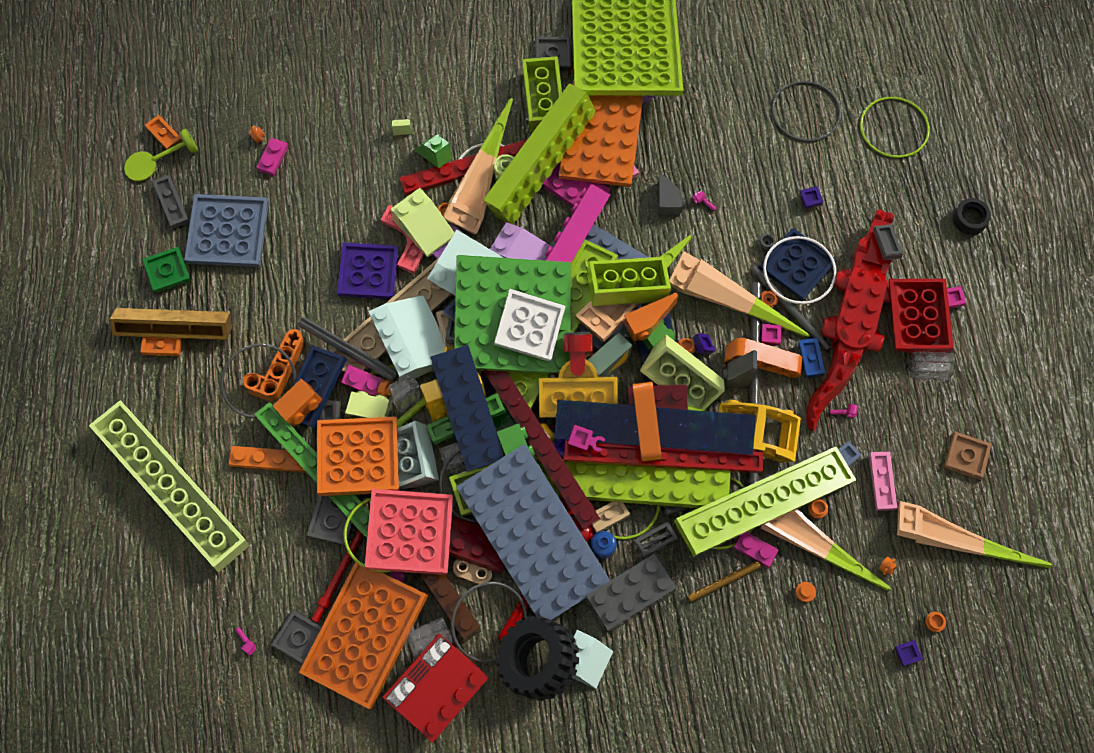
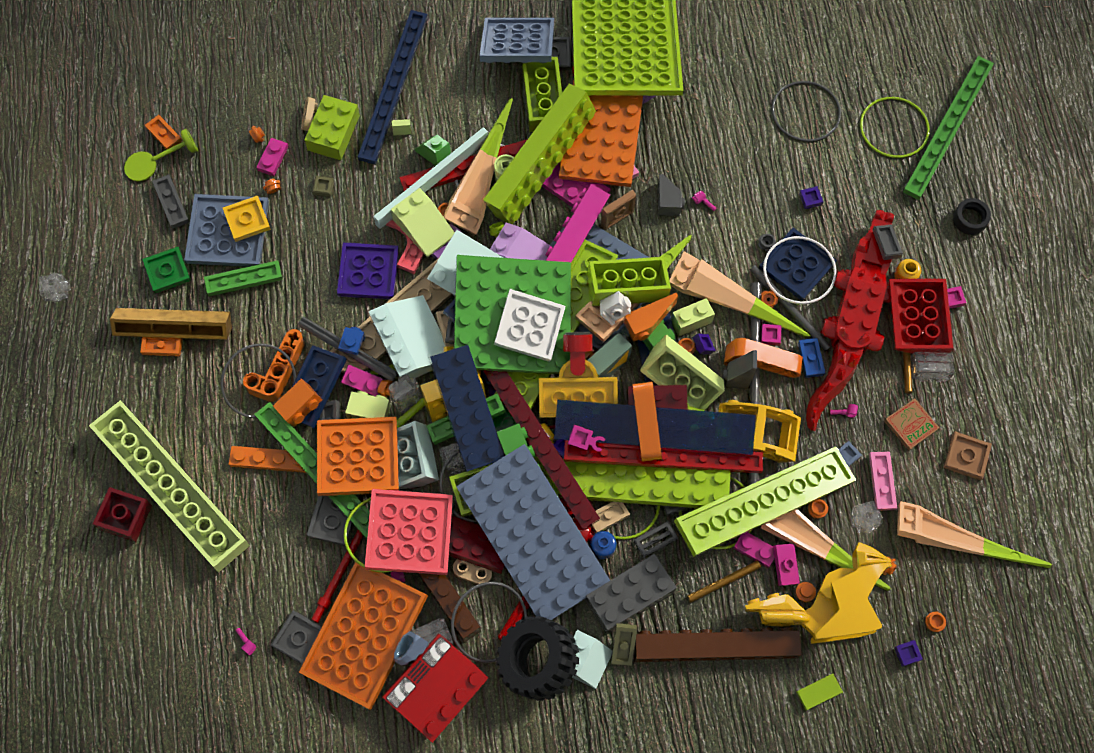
(54, 287): none -> clear brick
(122, 514): none -> dark red brick
(243, 278): none -> bright green plate
(246, 218): none -> yellow plate
(272, 186): none -> orange plate
(309, 109): none -> tan plate
(323, 186): none -> olive tile
(332, 127): none -> lime brick
(351, 340): none -> blue bracket
(392, 87): none -> dark blue plate
(409, 648): none -> sand blue rock
(435, 174): none -> light aqua tile
(496, 228): none -> lime plate
(517, 40): none -> sand blue plate
(615, 307): none -> white brick
(618, 210): none -> medium nougat tile
(623, 644): none -> olive plate
(692, 317): none -> yellowish green brick
(717, 645): none -> reddish brown brick
(786, 564): none -> dark pink plate
(819, 692): none -> lime tile
(841, 603): none -> yellow piece
(866, 517): none -> clear brick
(907, 373): none -> pearl gold bar
(908, 270): none -> yellow head
(911, 424): none -> medium nougat tile
(948, 128): none -> bright green plate

